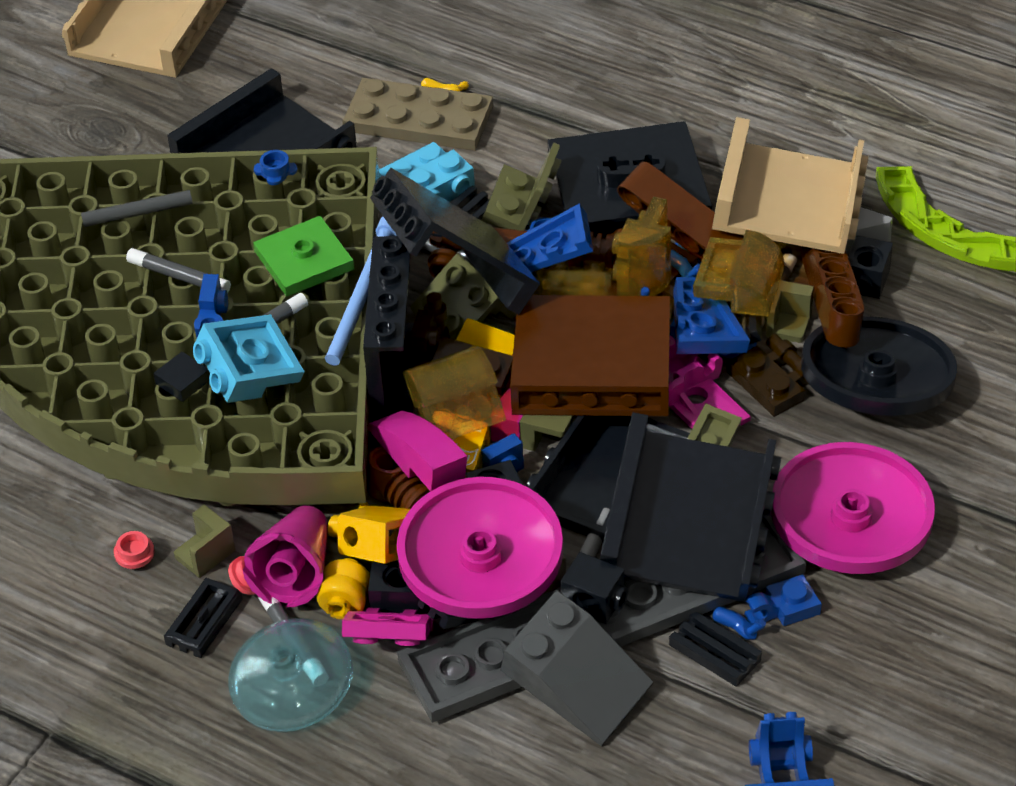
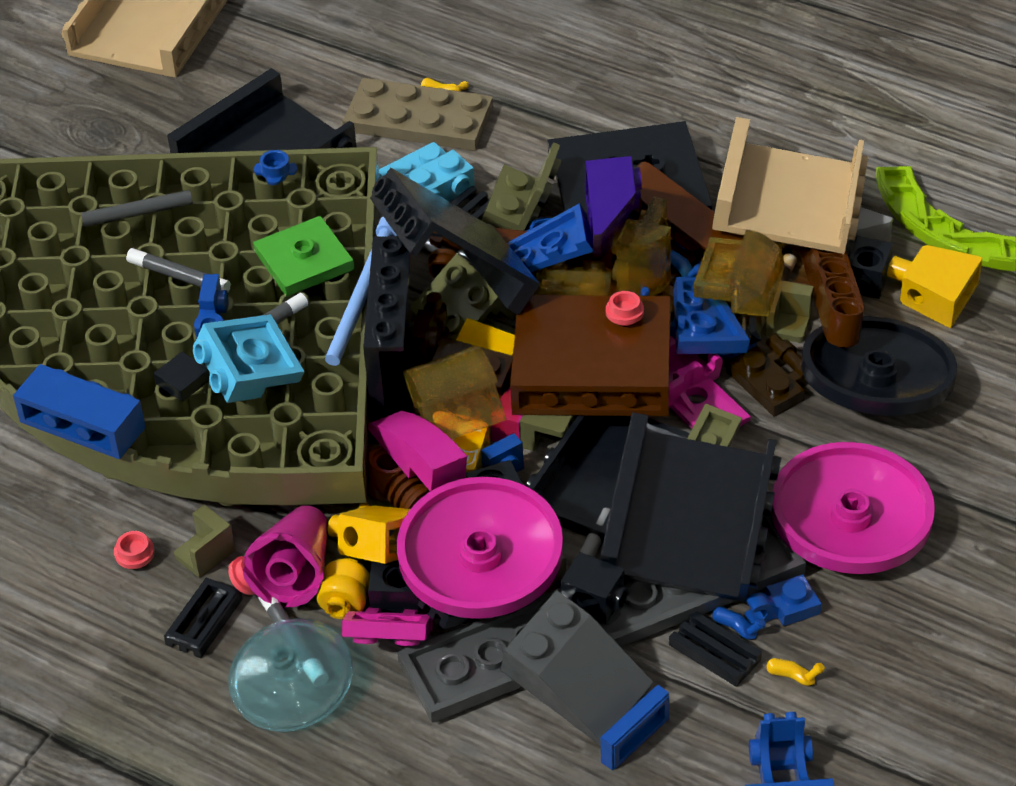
(79, 411): none -> blue brick
(611, 197): none -> dark purple slope
(624, 308): none -> coral plate
(635, 727): none -> blue tile
(794, 671): none -> yellow piece
(937, 282): none -> yellow torso

